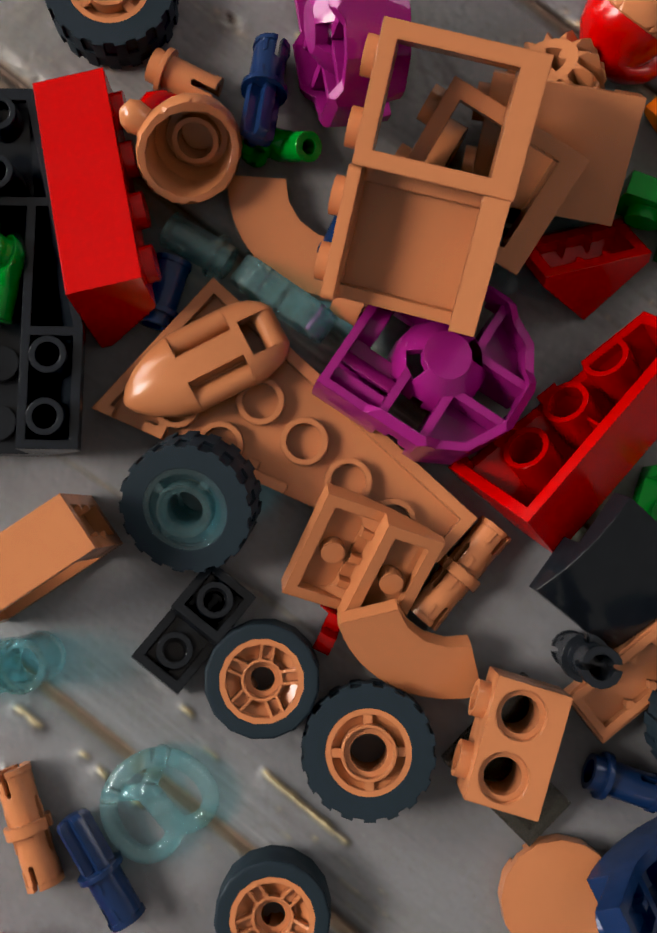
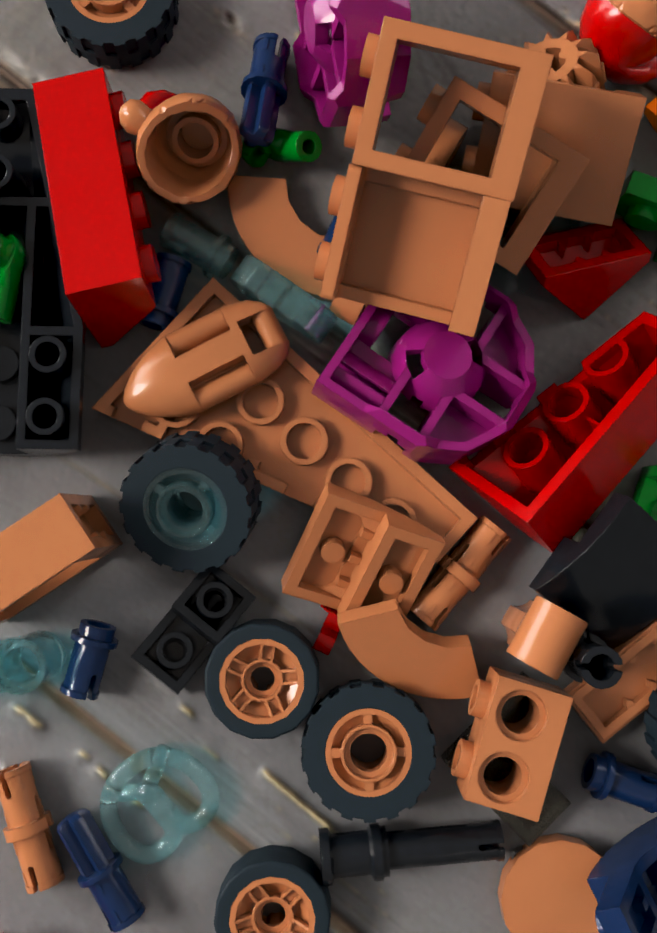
(88, 658): none -> dark blue pin
(178, 76): nougat pin -> none
(379, 851): none -> black pin
(542, 635): none -> nougat piece

